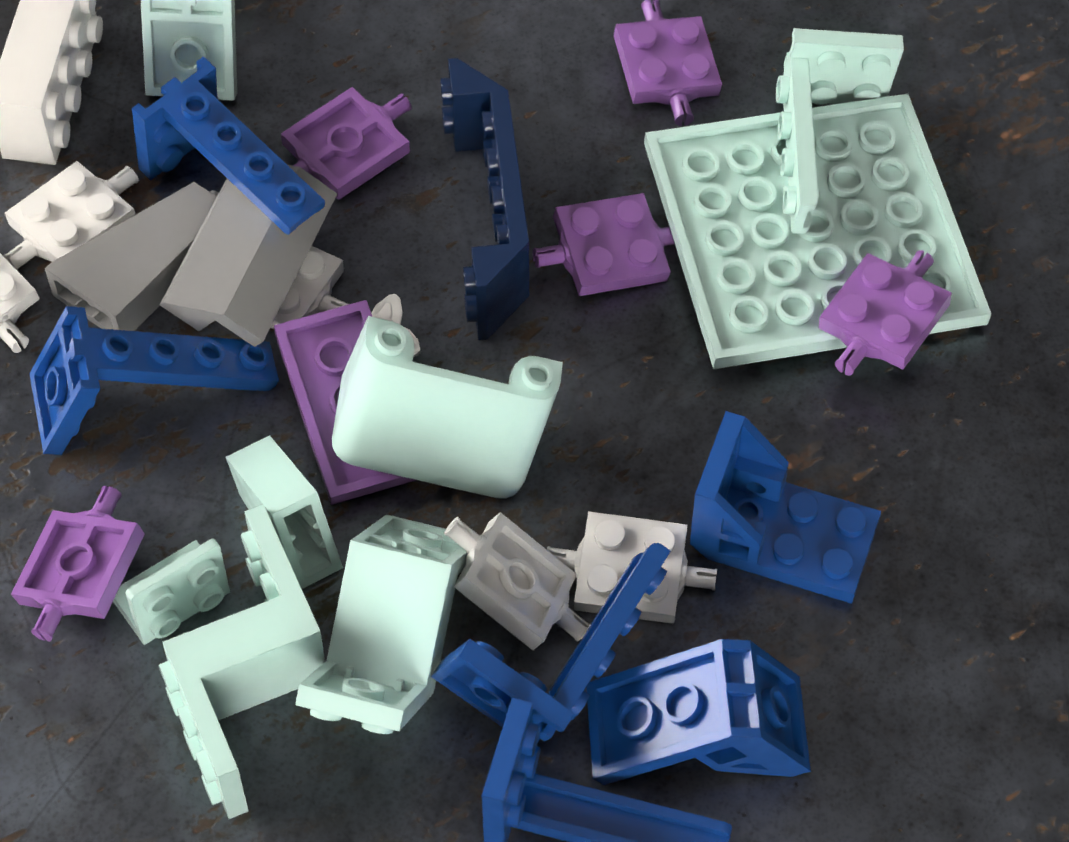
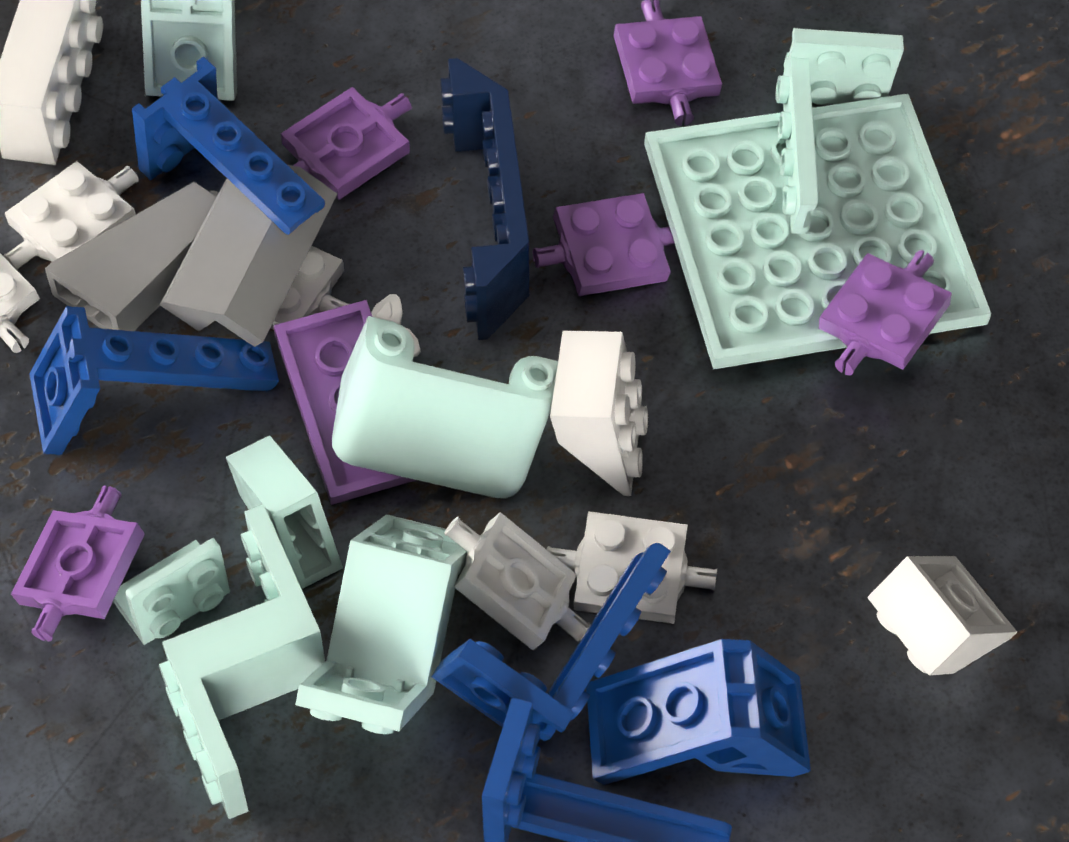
(599, 406): none -> white slope
(774, 528): blue bracket -> none
(939, 613): none -> white slope

